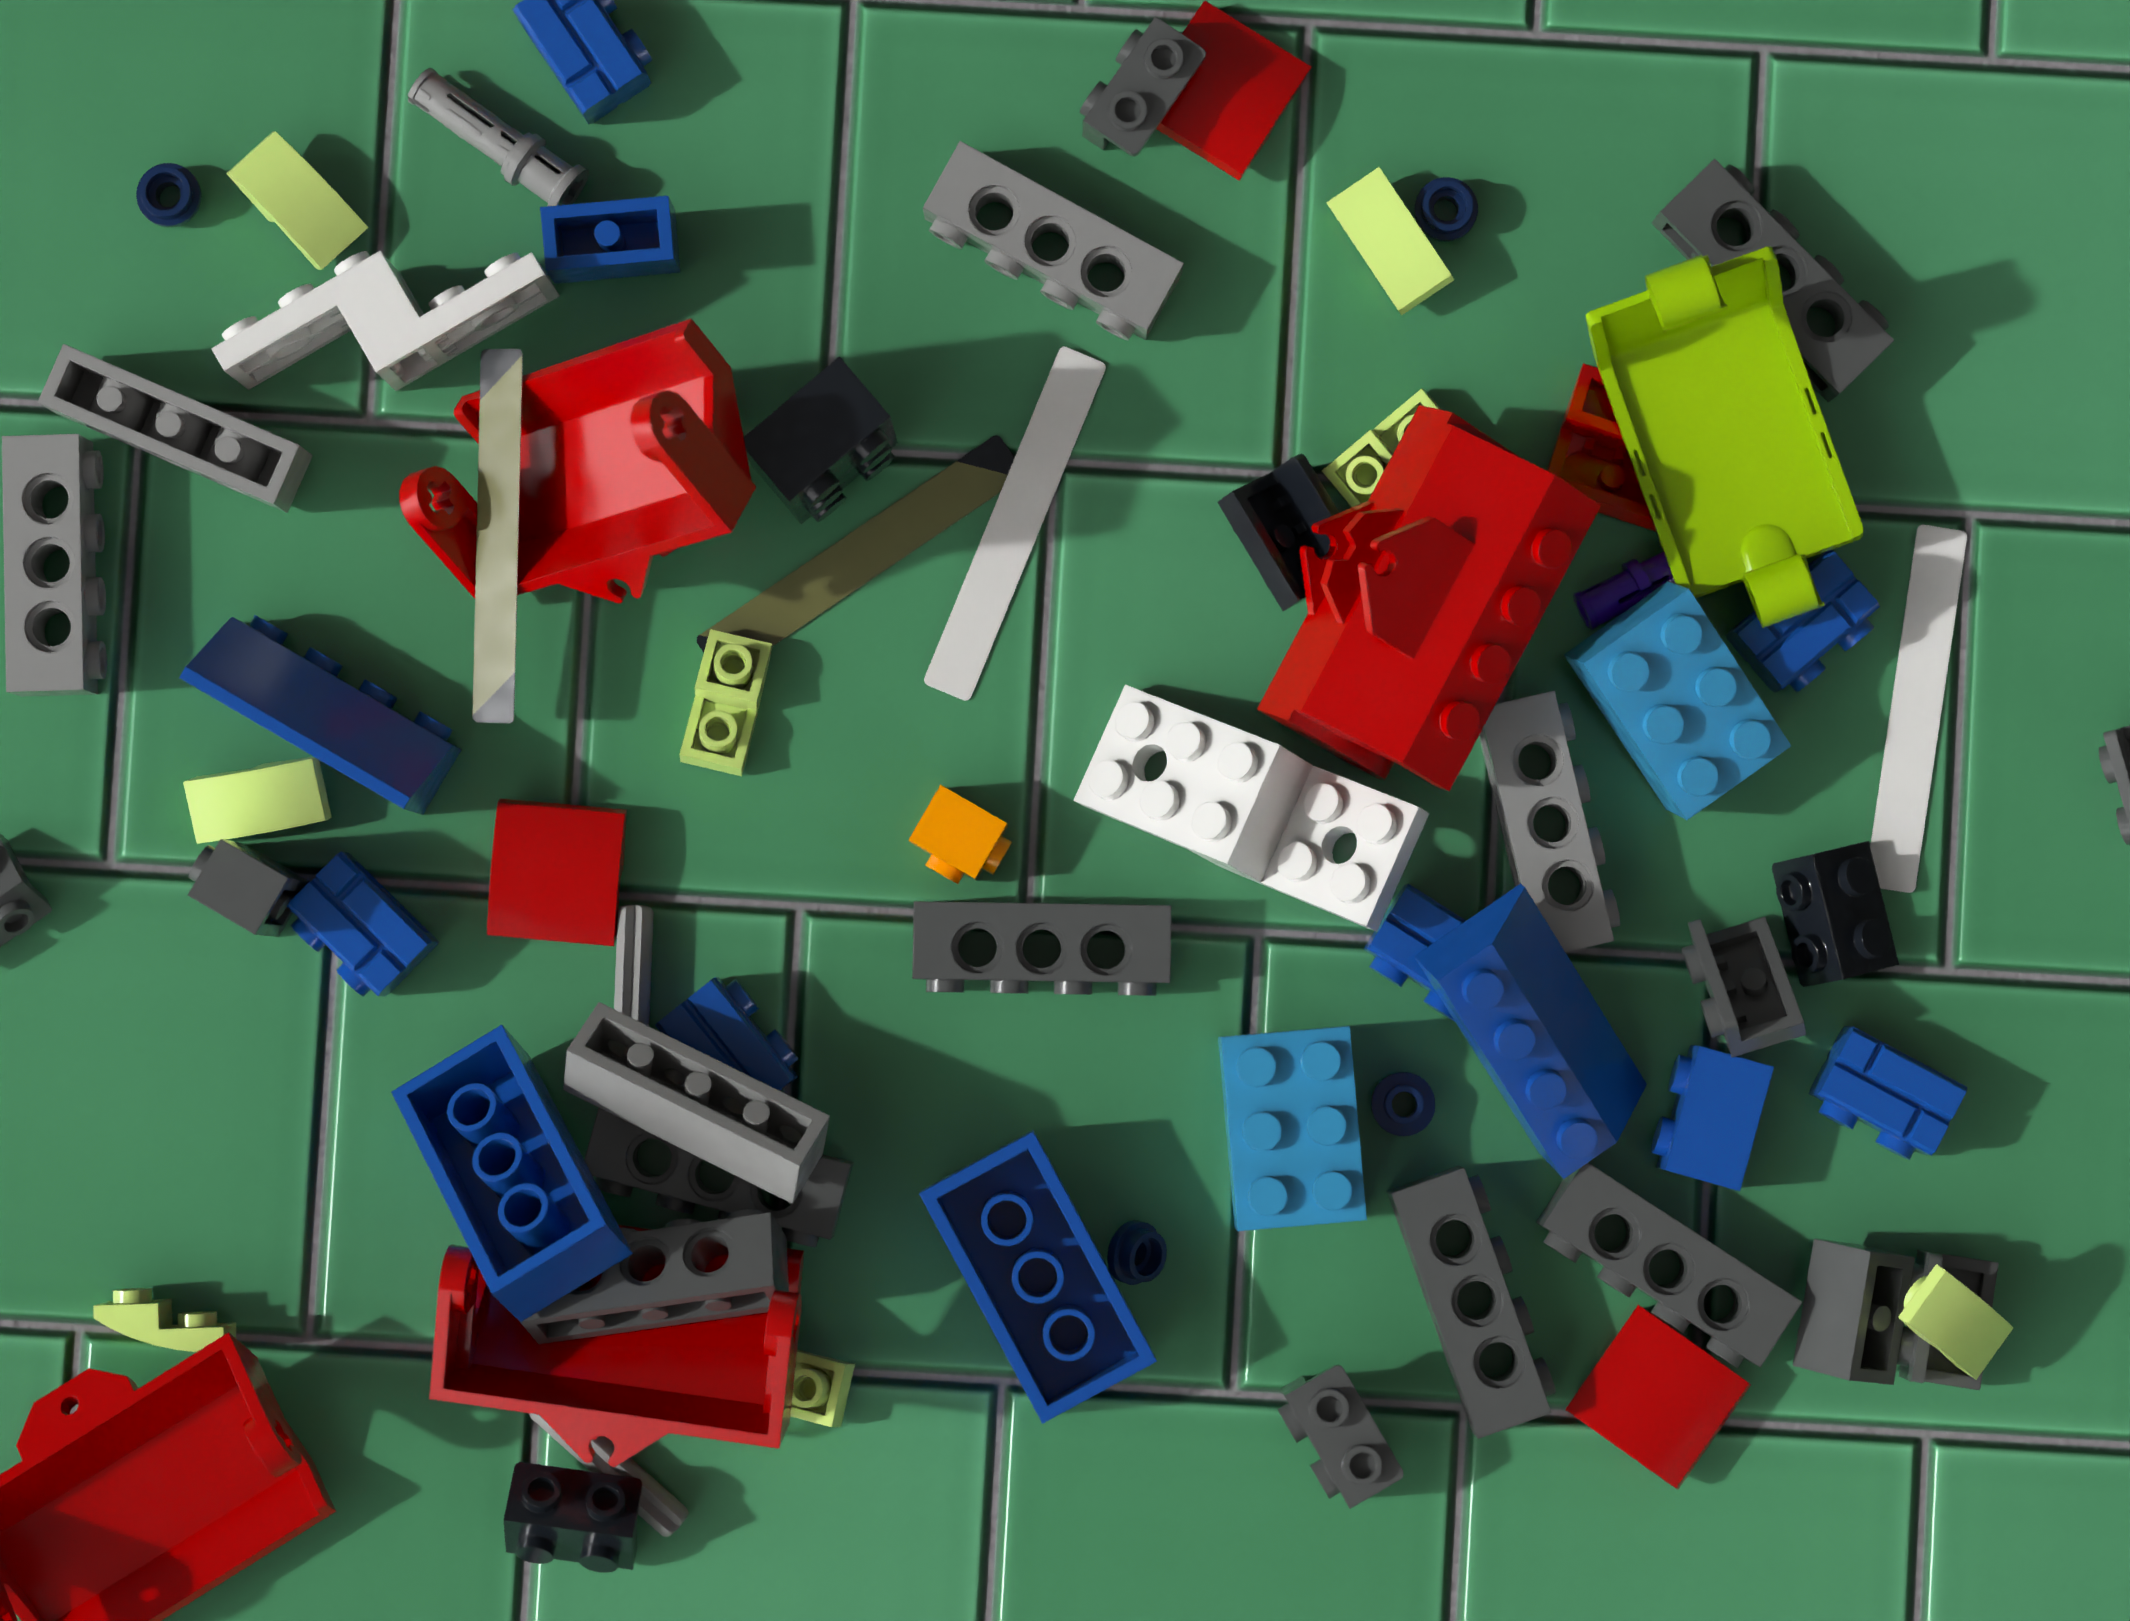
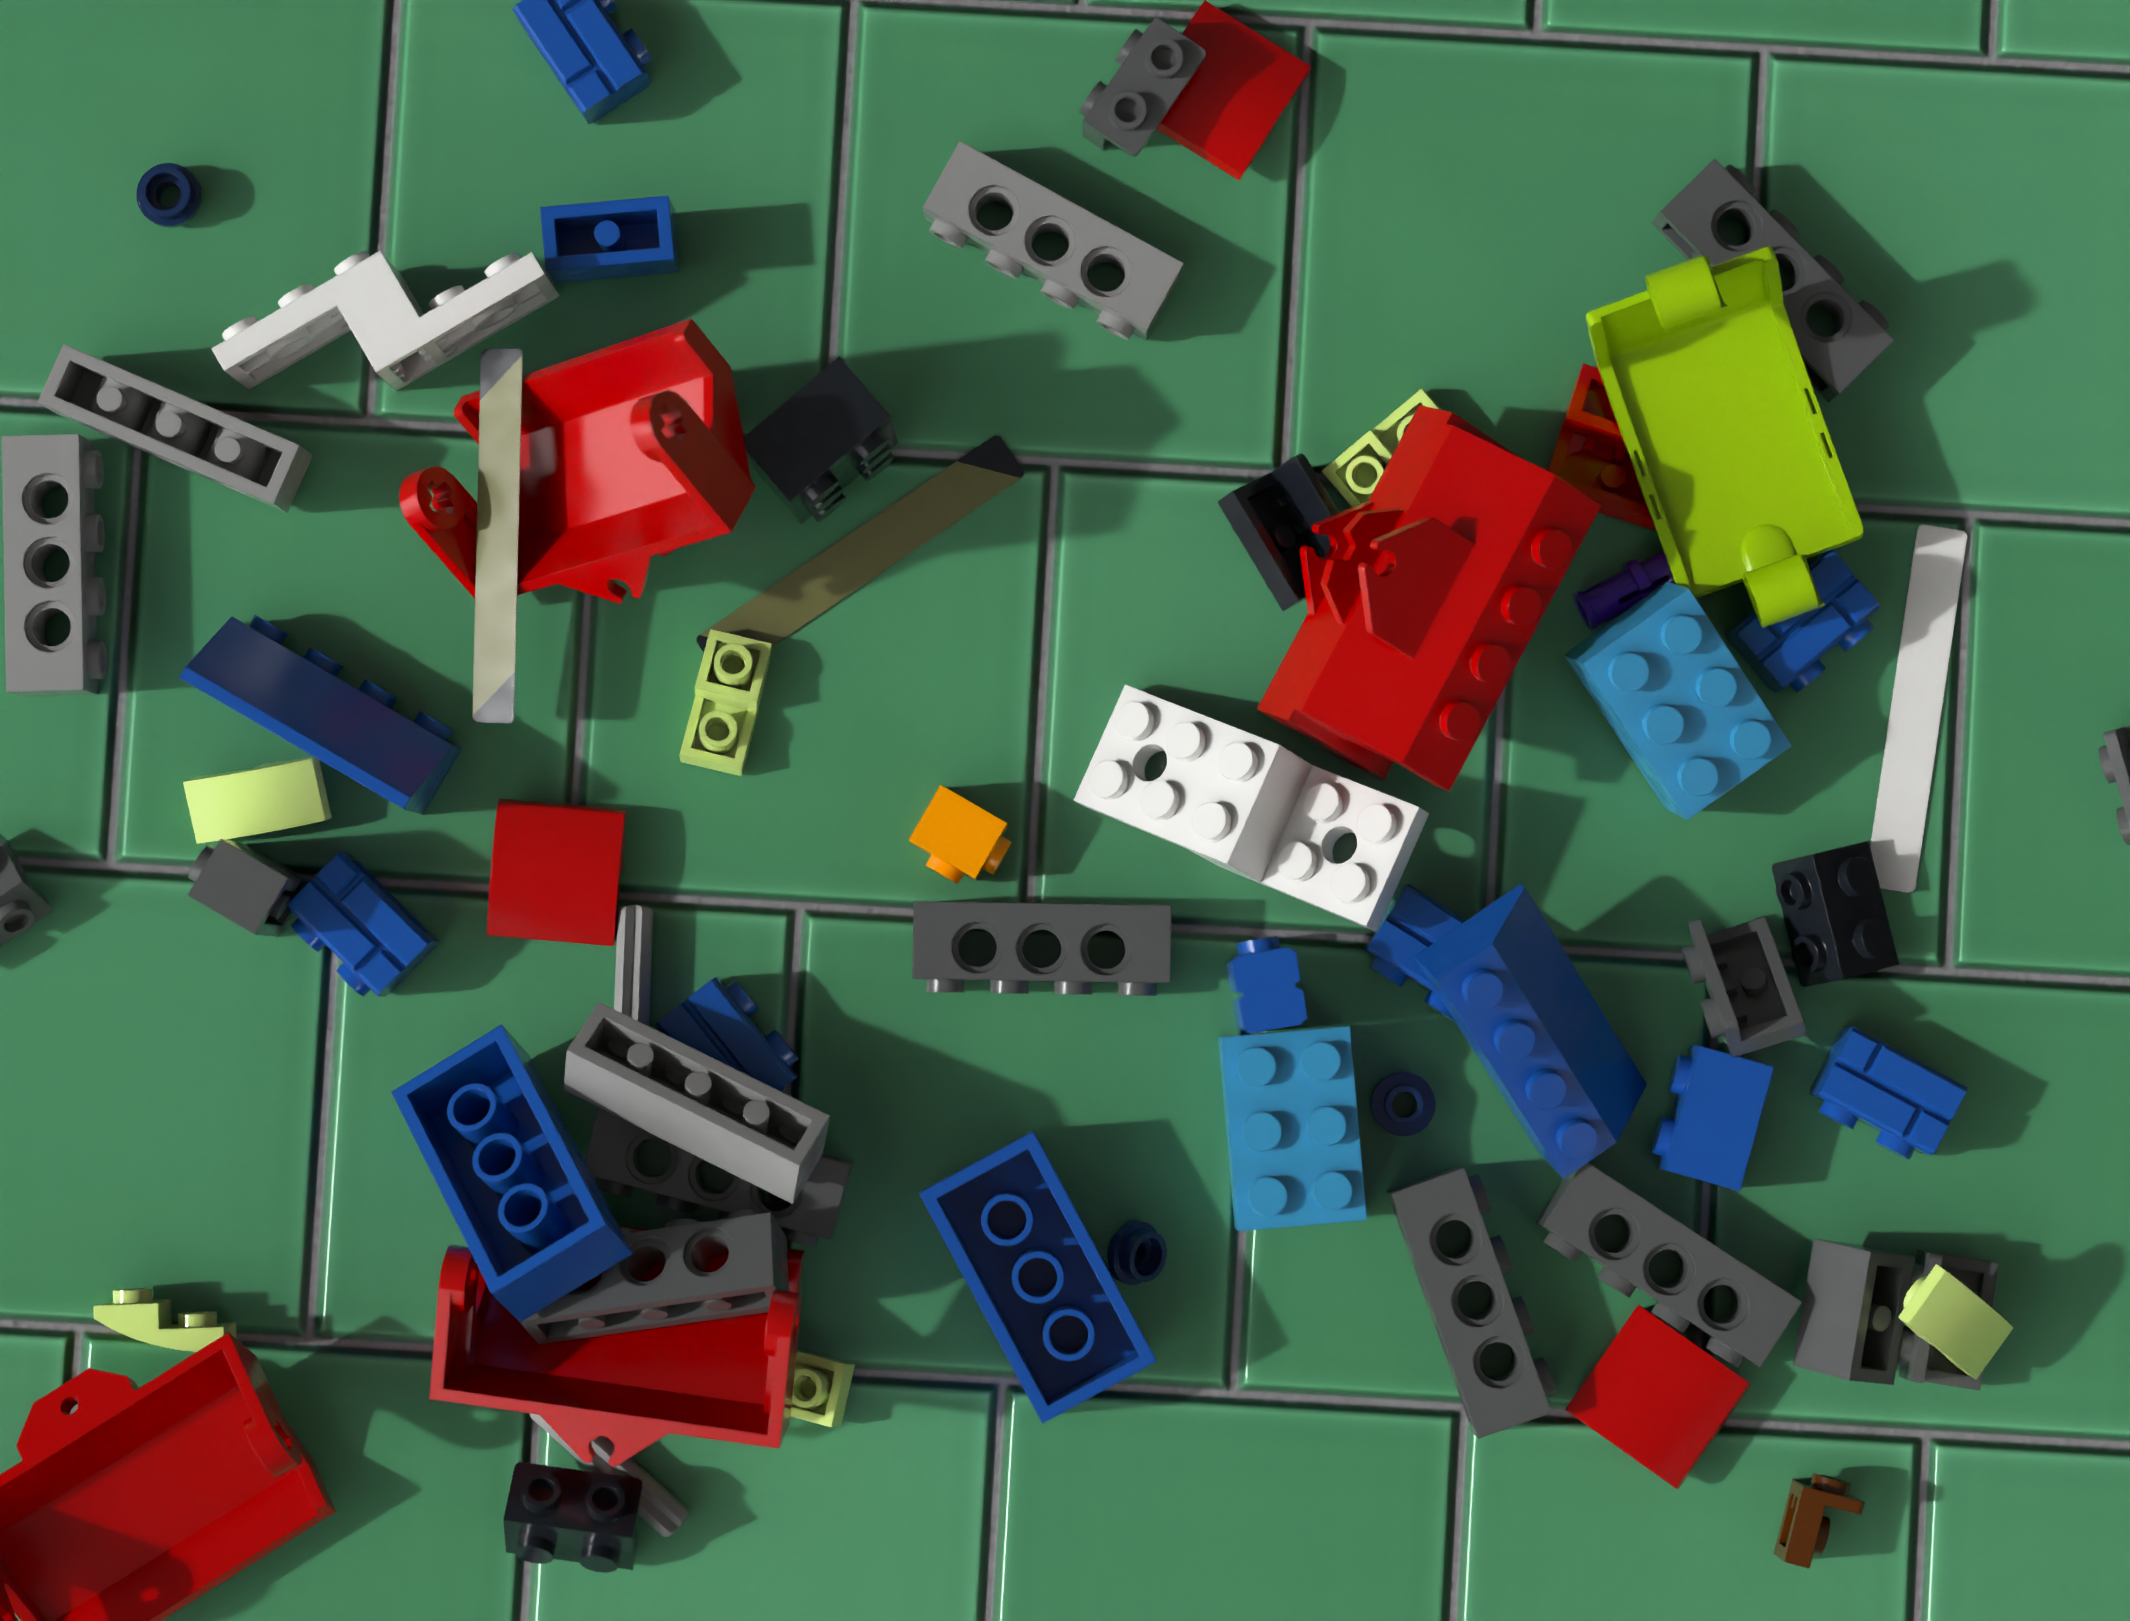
(297, 200): yellowish green slope -> none
(521, 156): light grey pin -> none
(1014, 523): white sticker -> none
(1266, 986): none -> blue brick
(1343, 1433): dark grey bracket -> none
(1390, 241): yellowish green slope -> none
(1455, 192): dark blue plate -> none
(1517, 799): light grey brick -> none
(1803, 1526): none -> reddish brown bracket

